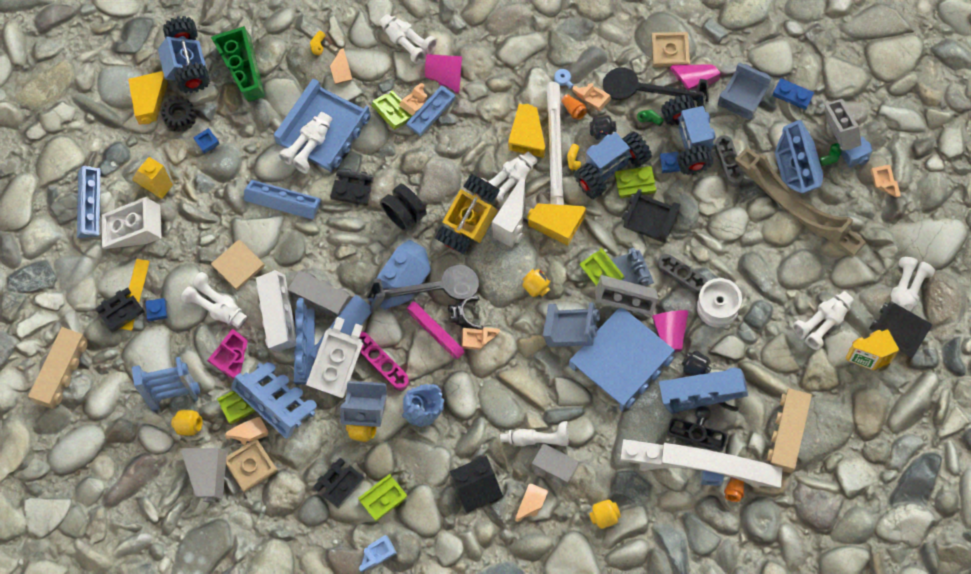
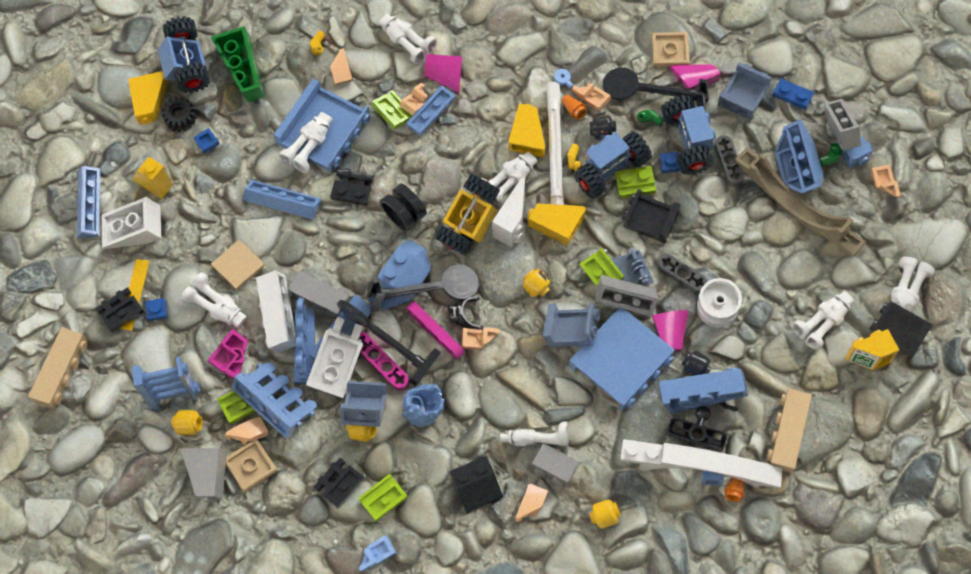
(421, 364): none -> black piece

